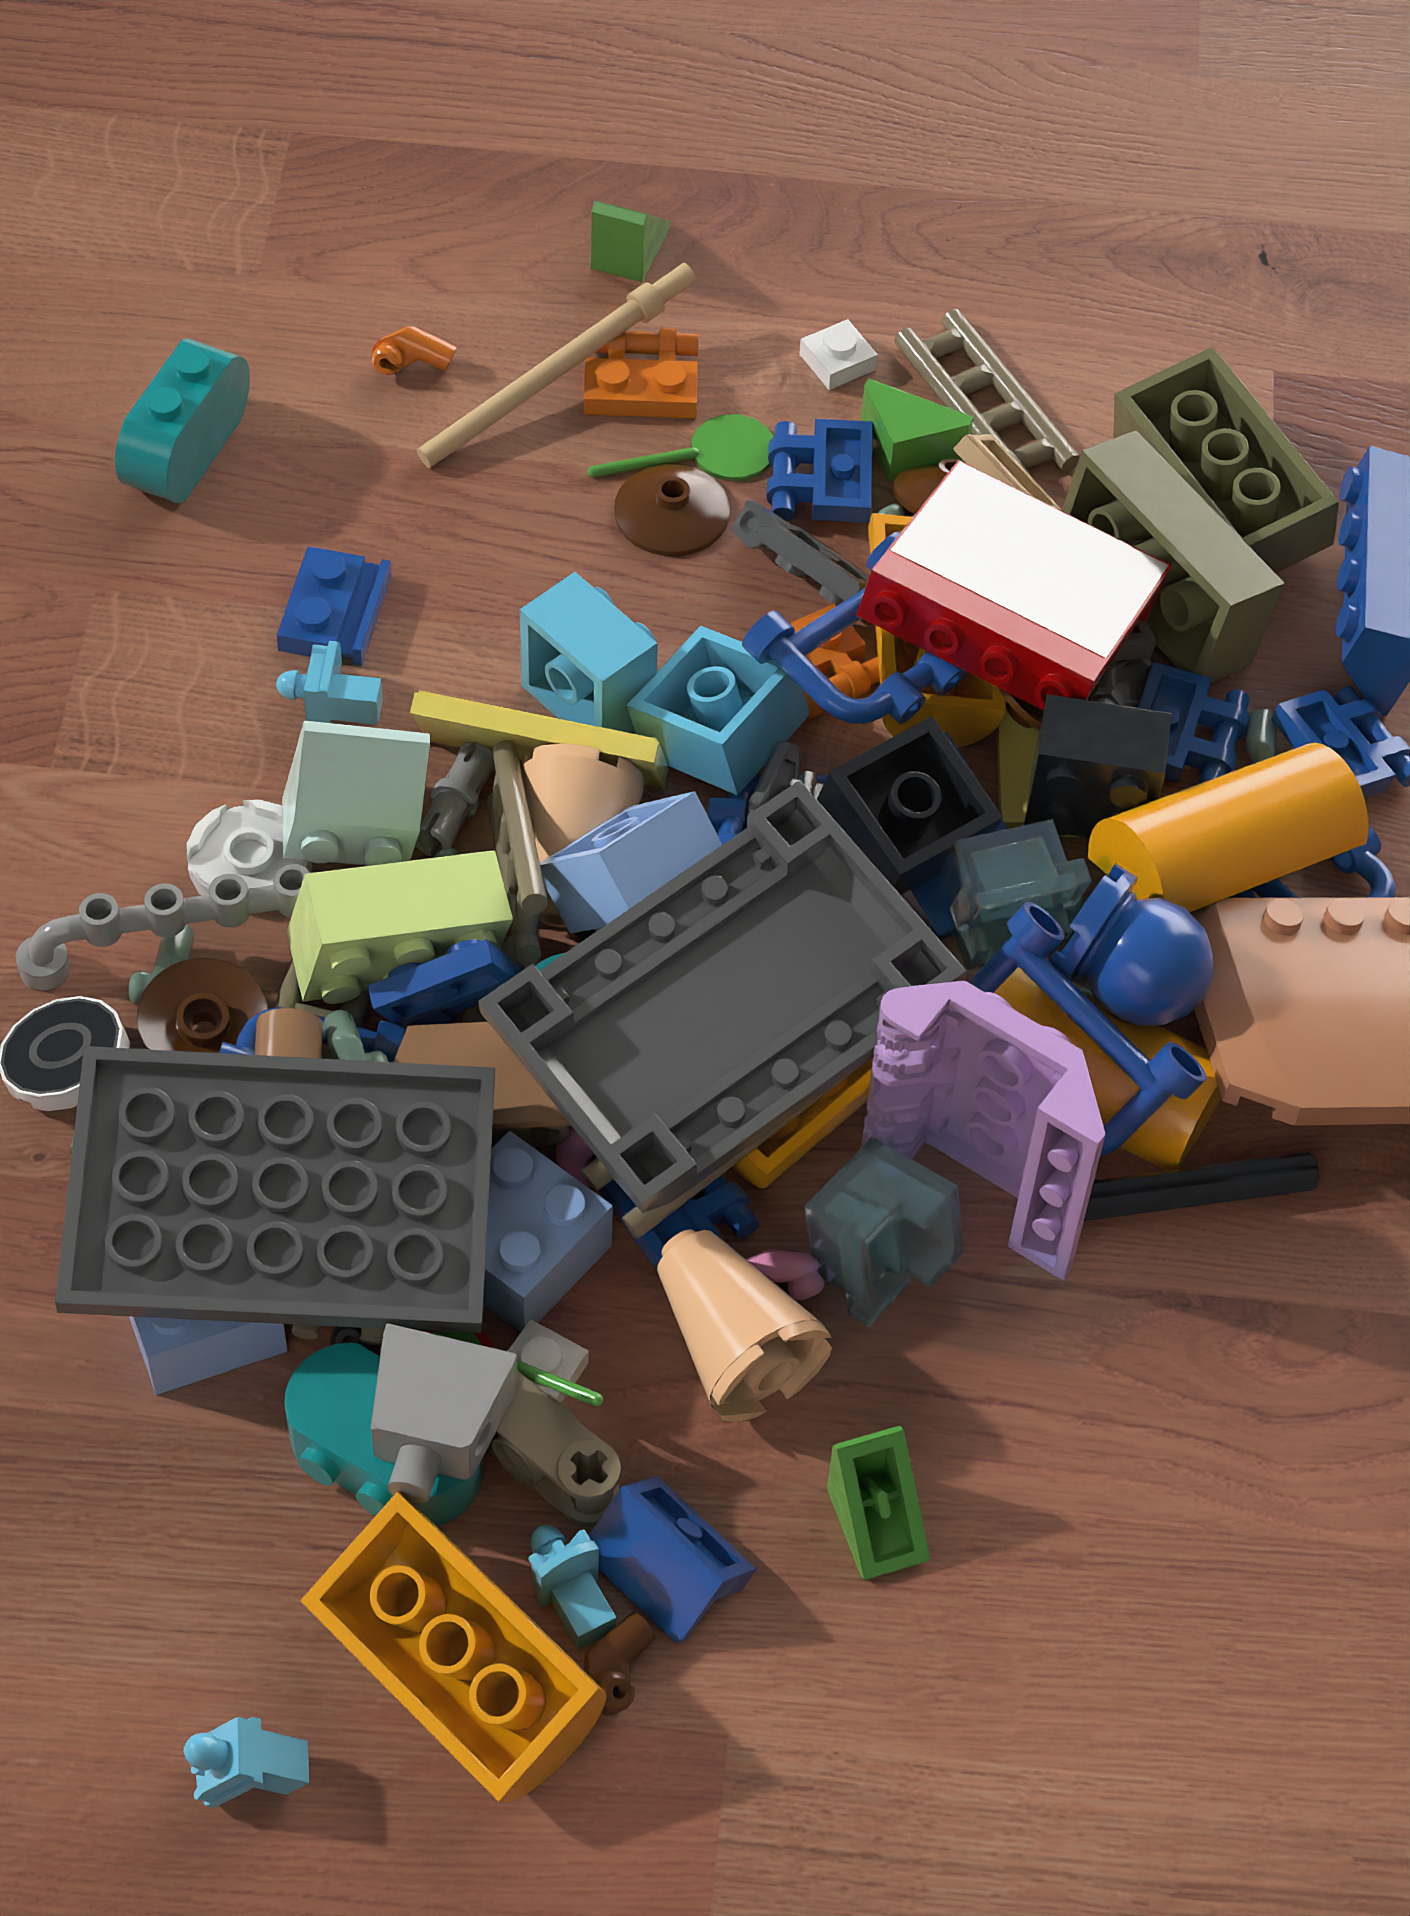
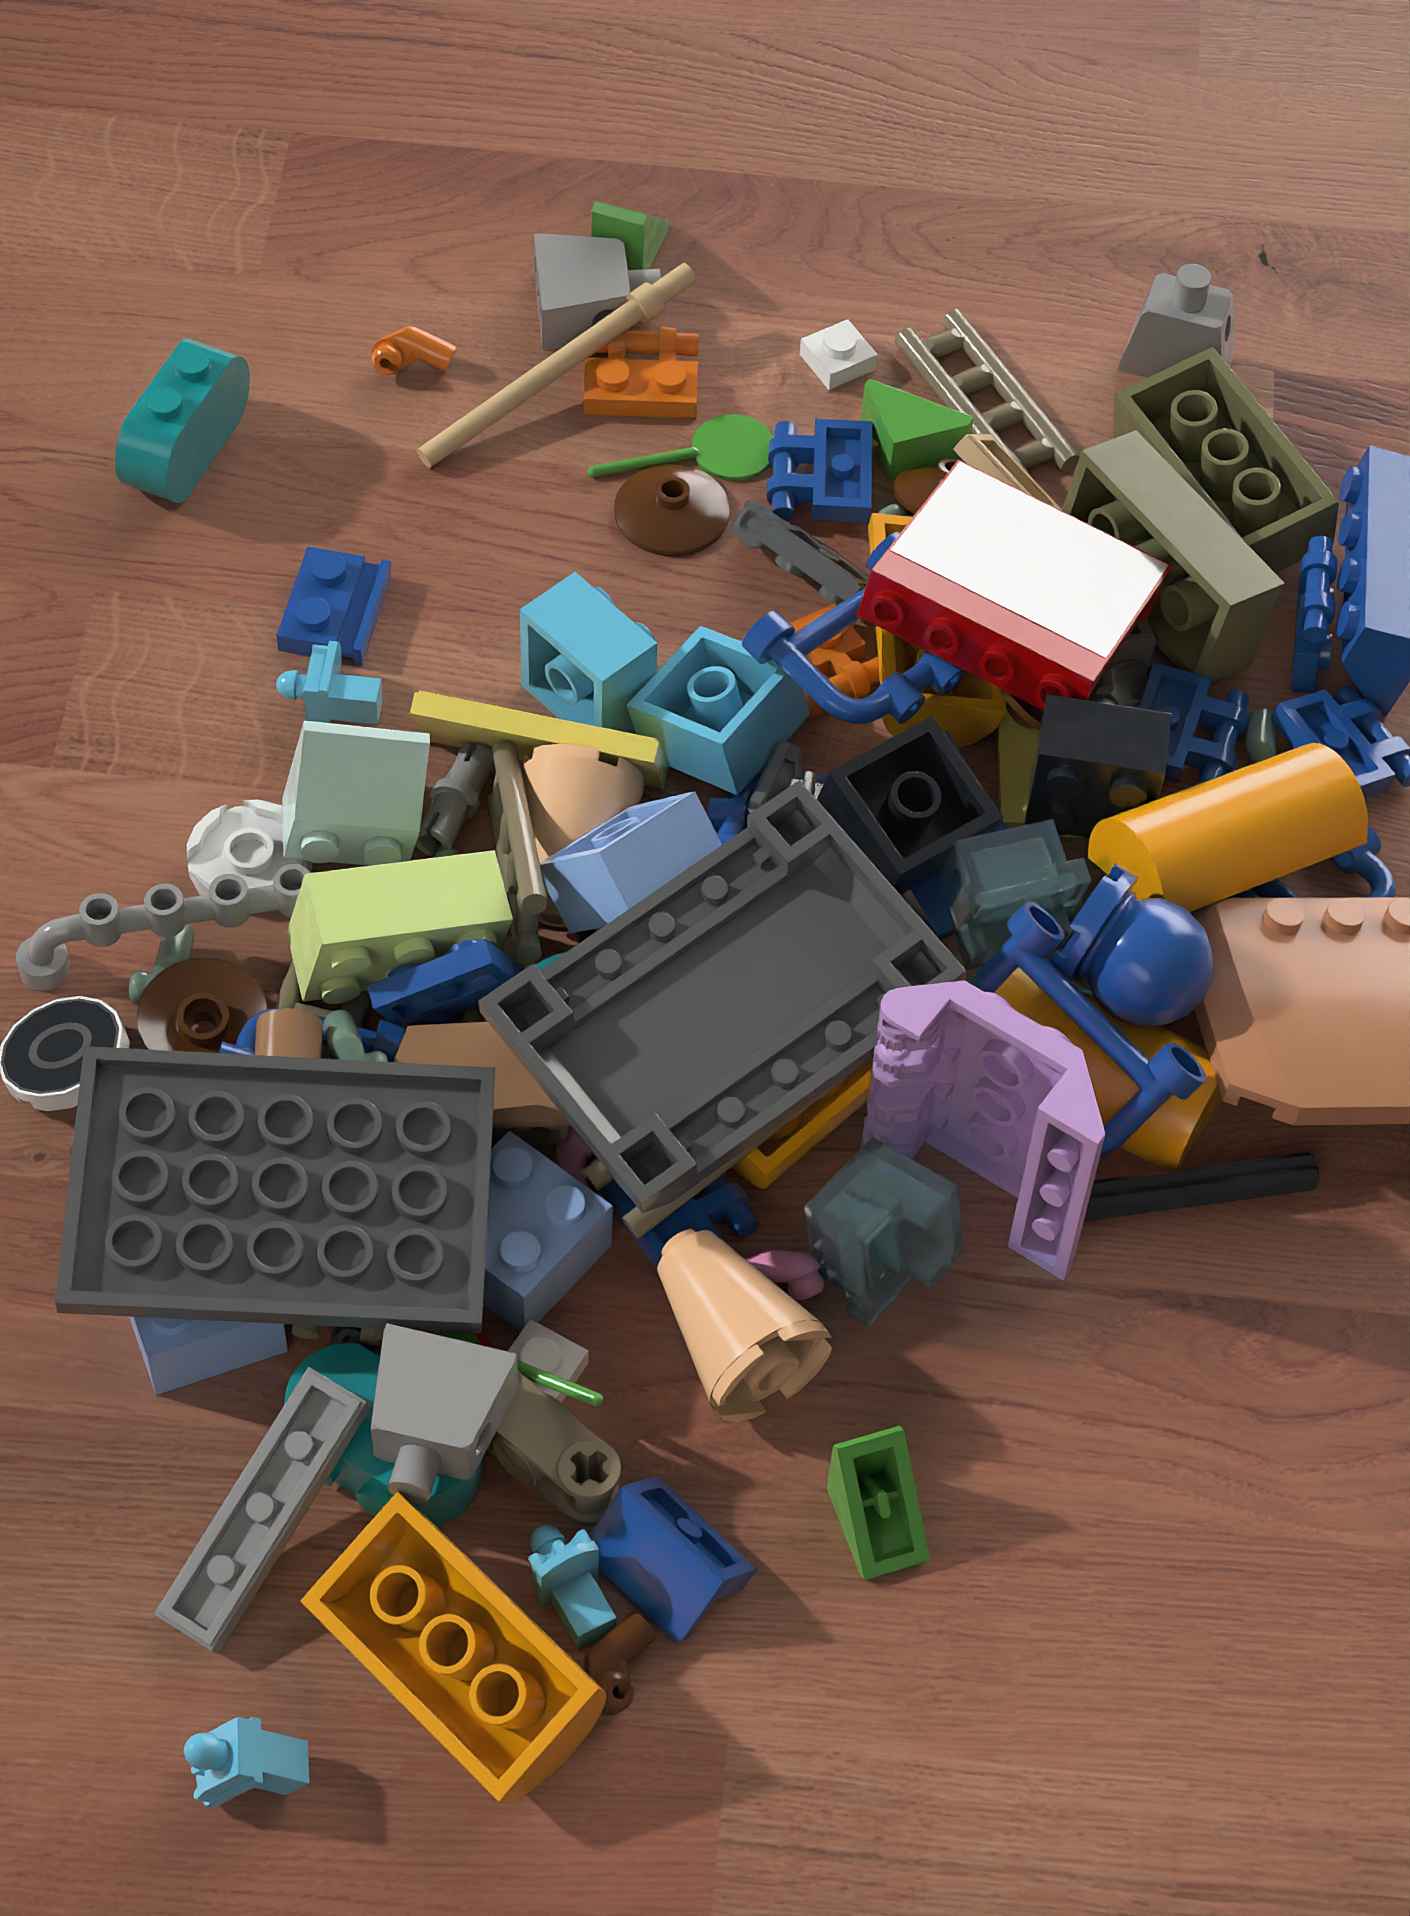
(263, 1510): none -> light grey tile
(580, 283): none -> light grey torso
(1179, 321): none -> light grey torso
(1313, 614): none -> blue plate

